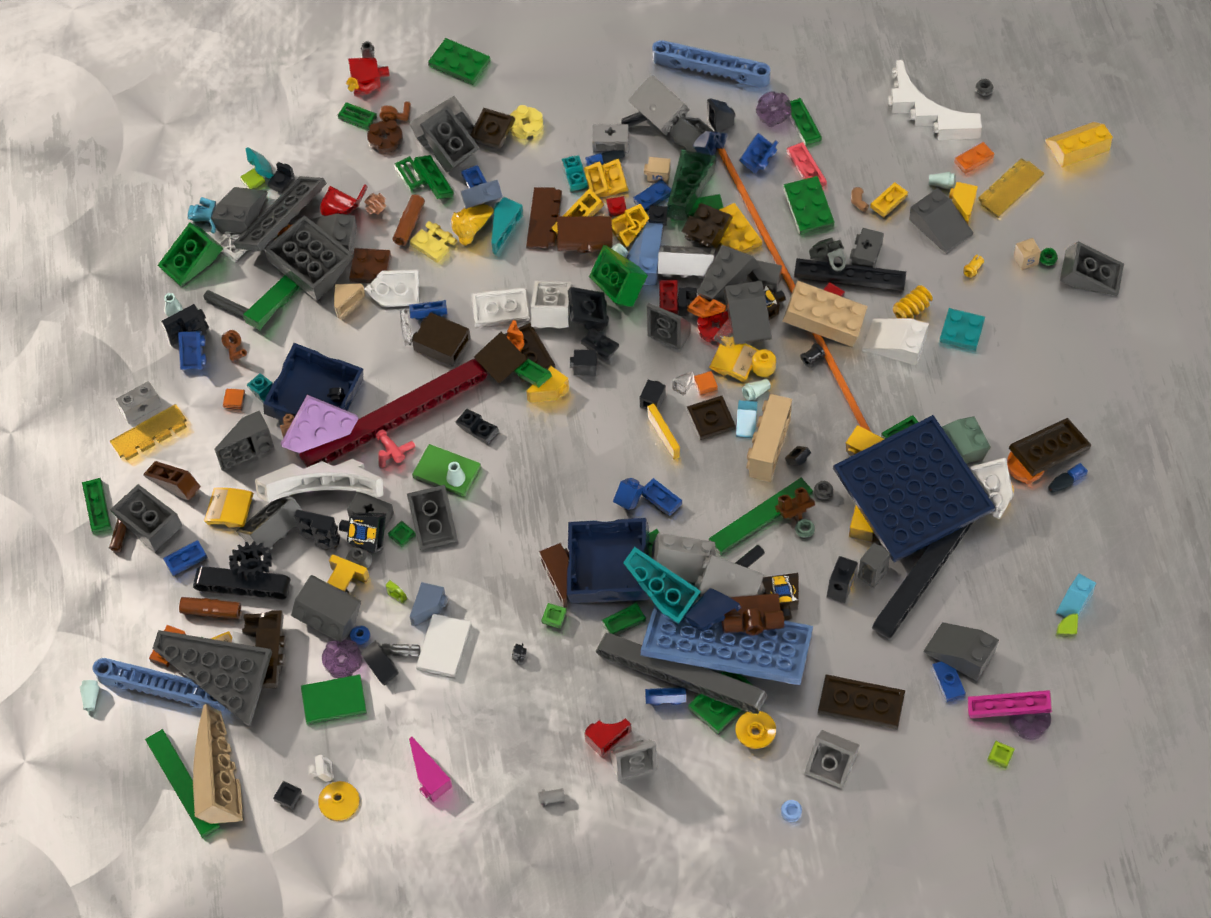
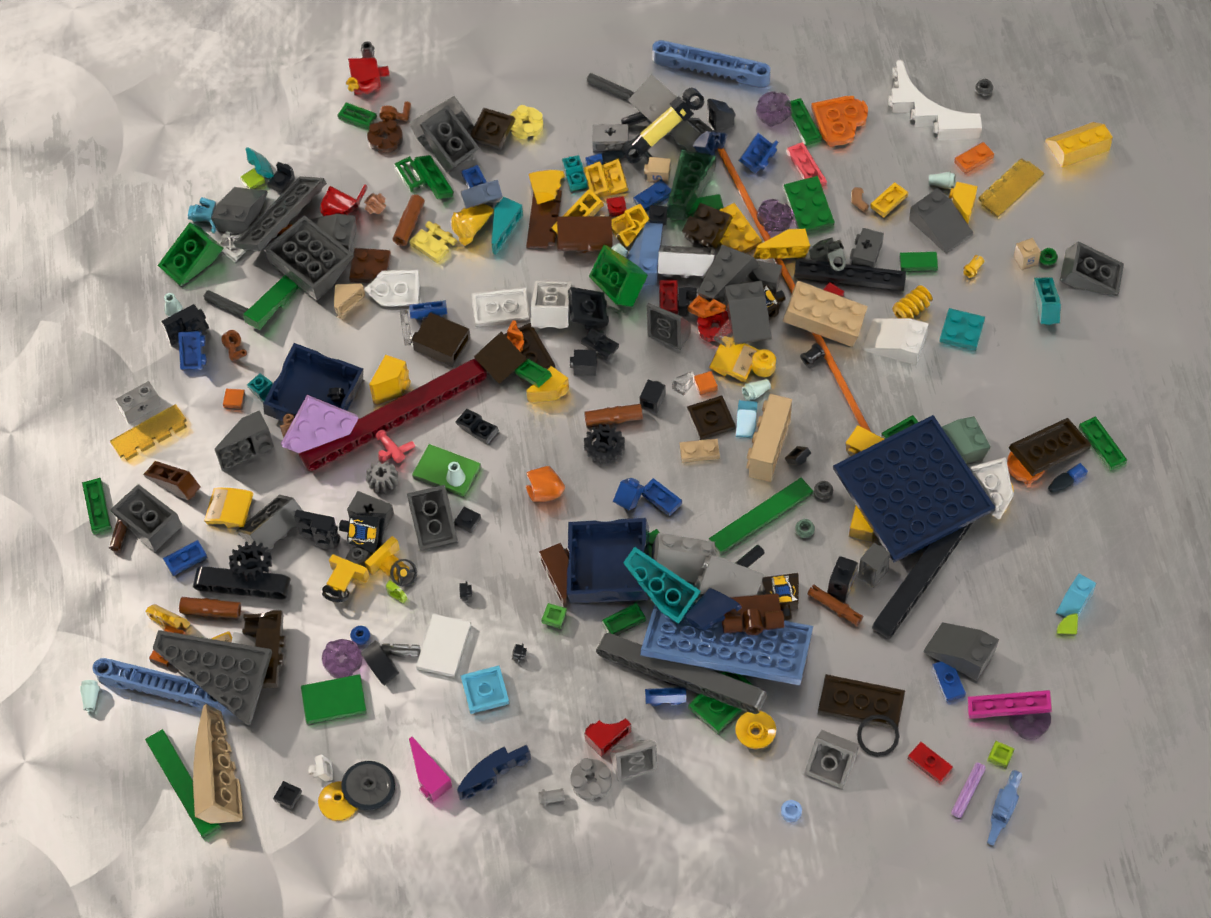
(164, 617): none -> yellow slope
(321, 476): white arch -> none
(326, 608): dark grey slope -> none
(361, 796): none -> dark grey wheel
(382, 476): none -> light grey gear
(388, 563): none -> yellow piece
(389, 380): none -> yellow slope
(401, 533): green tile -> none
(428, 602): sand blue slope -> none
(459, 61): green plate -> none
(465, 590): none -> black plate
(467, 519): none -> black plate
(484, 773): none -> dark blue slope
(485, 689): none -> medium azure plate
(544, 485): none -> orange piece
(546, 184): none -> yellow slope
(579, 780): none -> light grey plate
(603, 446): none -> black gear
(609, 86): none -> dark grey axle
(613, 415): none -> dark orange axle
(663, 431): yellow tile -> none
(678, 111): none -> black piece
(699, 450): none -> tan plate
(772, 223): none -> clear purple plate
(788, 244): none -> yellow slope
(794, 507): reddish brown hips -> none
(839, 118): none -> orange plate
(842, 609): none -> dark orange pin
(878, 716): none -> black piece
(918, 261): none -> green tile
(930, 762): none -> red plate
(968, 790): none -> lavender axle
(1004, 805): none -> medium blue animal
(1047, 300): none -> teal slope
(1102, 443): none -> green tile

